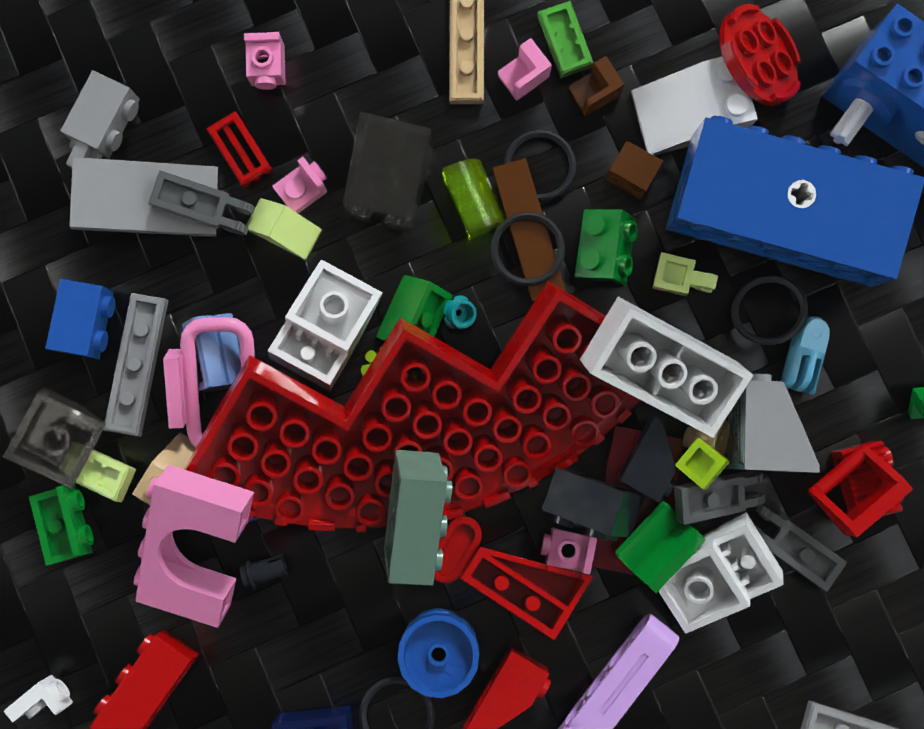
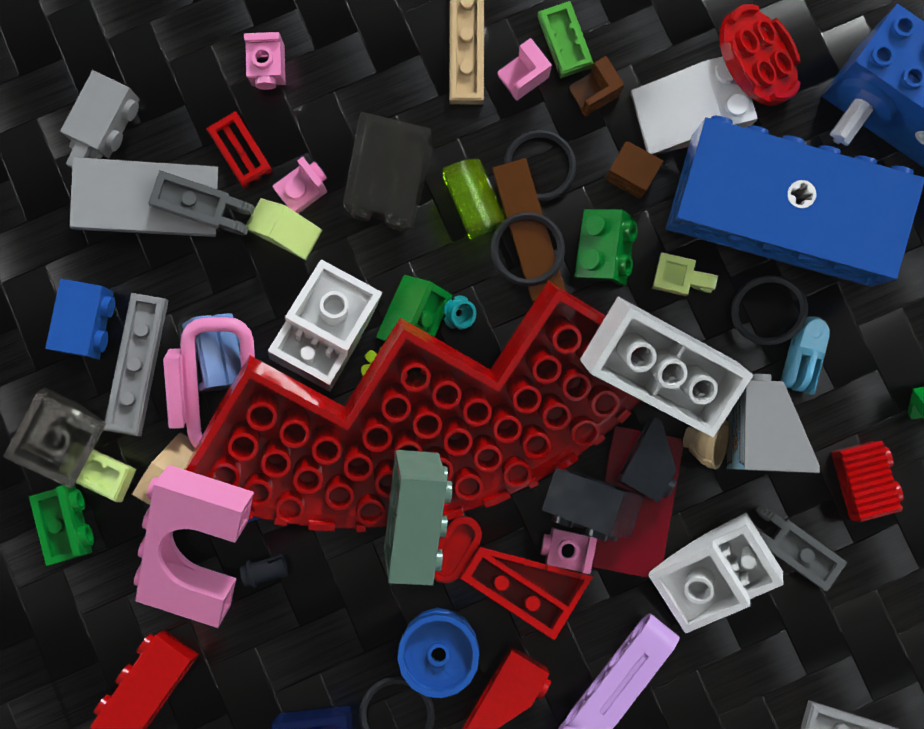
(47, 692): white bracket -> none
(659, 547): green panel -> none
(702, 463): lime plate -> none
(721, 498): dark grey hinge -> none
(873, 505): red tile -> none

